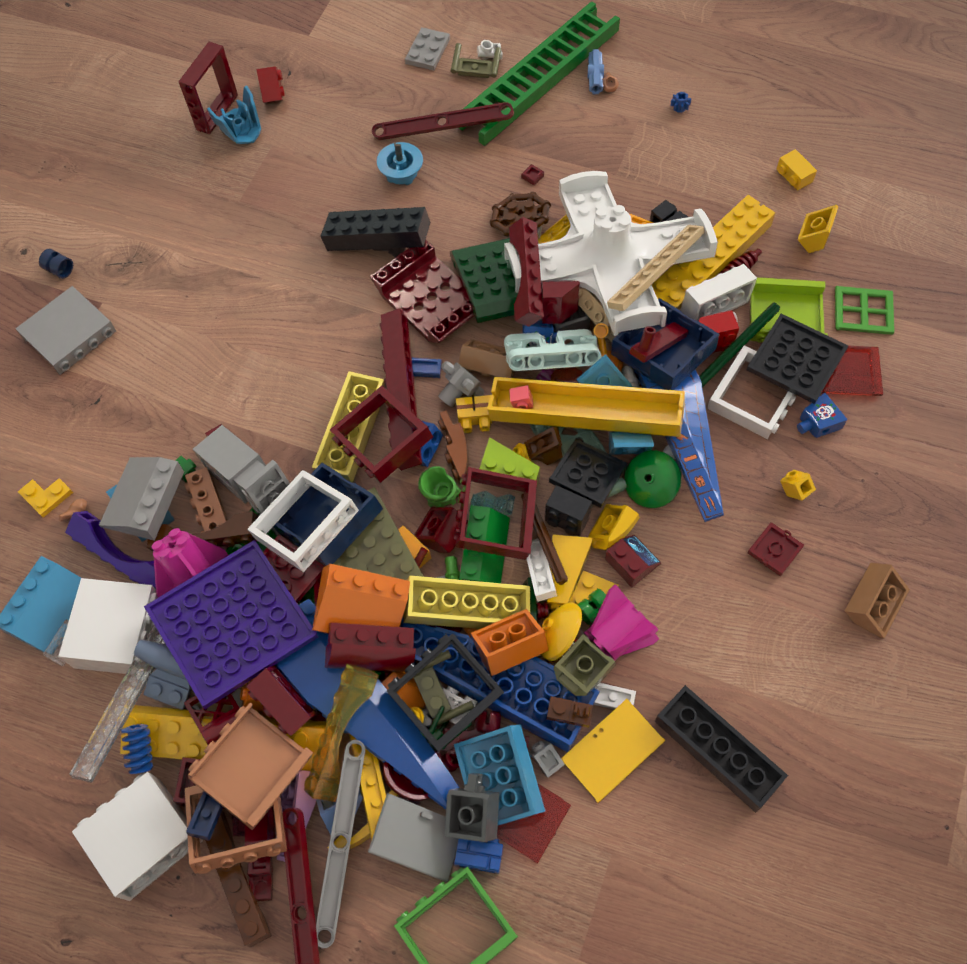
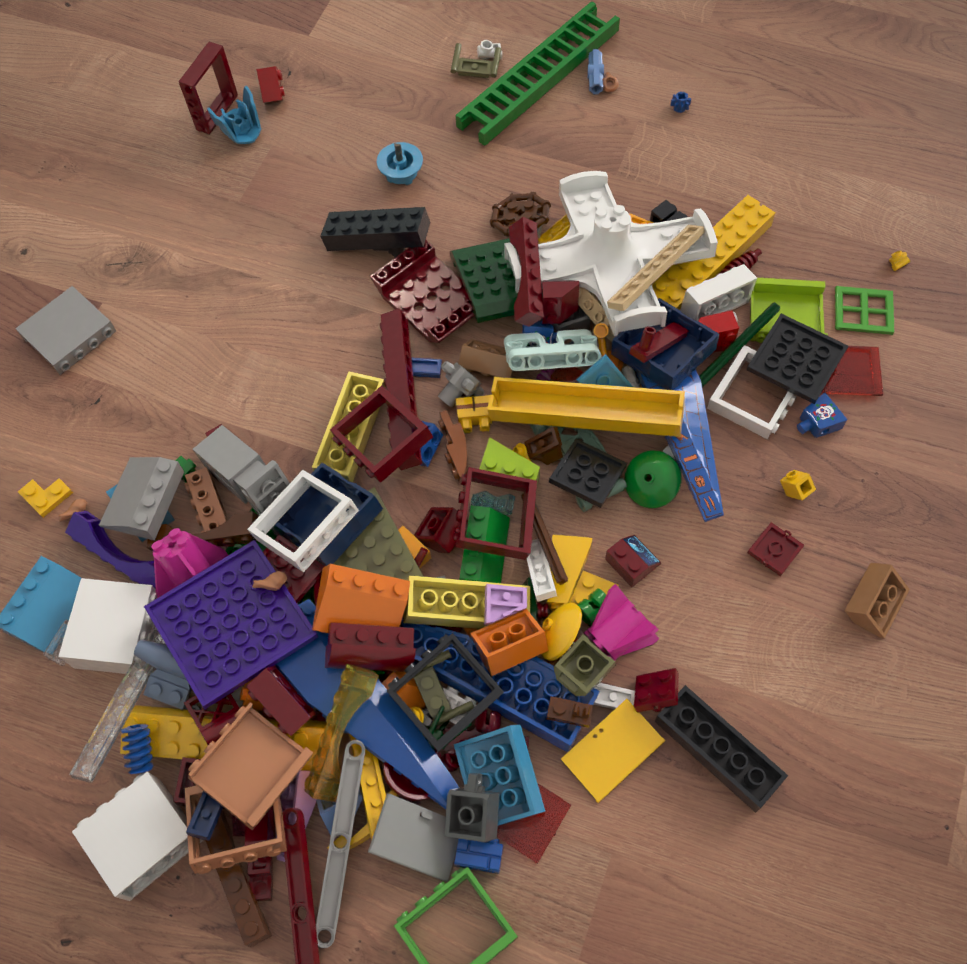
(56, 263): dark blue wheel -> none
(272, 582): none -> nougat animal
(427, 48): light grey plate -> none
(438, 487): bright green hair -> none
(451, 568): bright green pin -> none
(454, 119): dark red beam -> none
(503, 602): none -> lavender wing
(521, 397): coral plate -> none
(532, 175): dark red tile -> none
(546, 757): light grey bracket -> none
(567, 511): black brick -> none
(612, 525): yellow slope -> none
(629, 443): dark azure slope -> none
(656, 689): none -> dark red plate
(796, 169): yellow brick -> none
(817, 228): yellow slope -> none
(899, 260): none -> yellow plate

